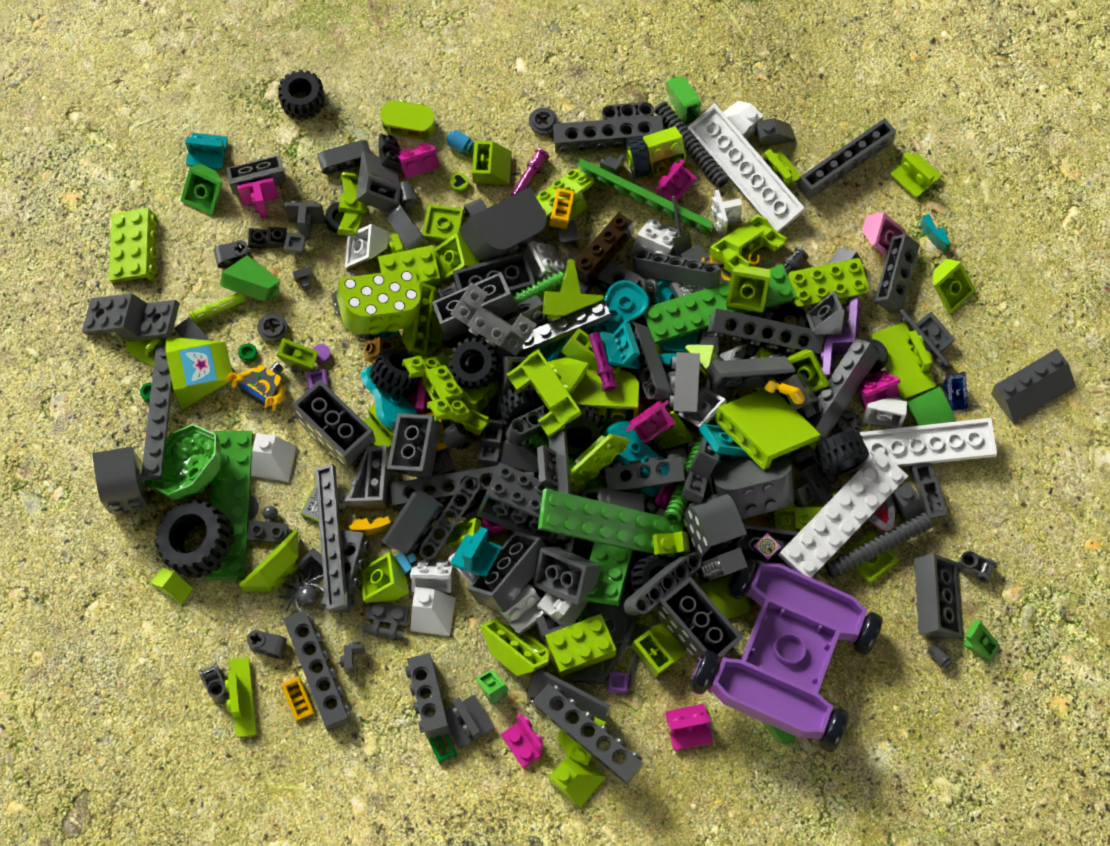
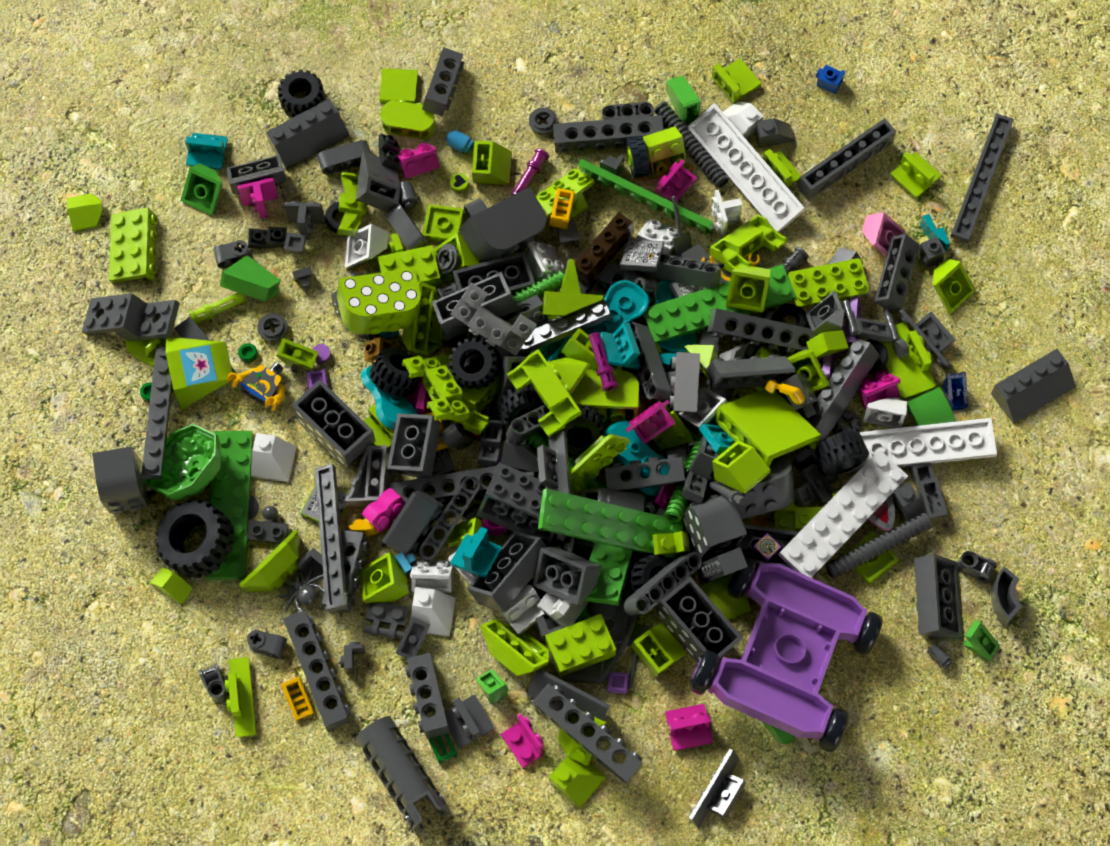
(84, 211): none -> lime slope
(307, 134): none -> dark grey slope
(384, 510): none -> dark pink brick
(398, 85): none -> lime tile
(400, 770): none -> dark grey piece
(413, 638): none -> dark grey plate
(442, 82): none -> dark grey brick
(443, 263): none -> dark grey gear
(642, 255): none -> tile
(721, 791): none -> dark grey bracket
(733, 496): none -> dark grey bar
(735, 79): none -> lime bracket
(740, 467): none -> lime slope
(828, 343): none -> lime slope
(830, 78): none -> blue brick
(869, 328): none -> dark grey plate
(901, 348): none -> dark grey tile
(931, 252): none -> dark grey brick
(981, 178): none -> dark grey plate
(1004, 597): none -> dark grey brick

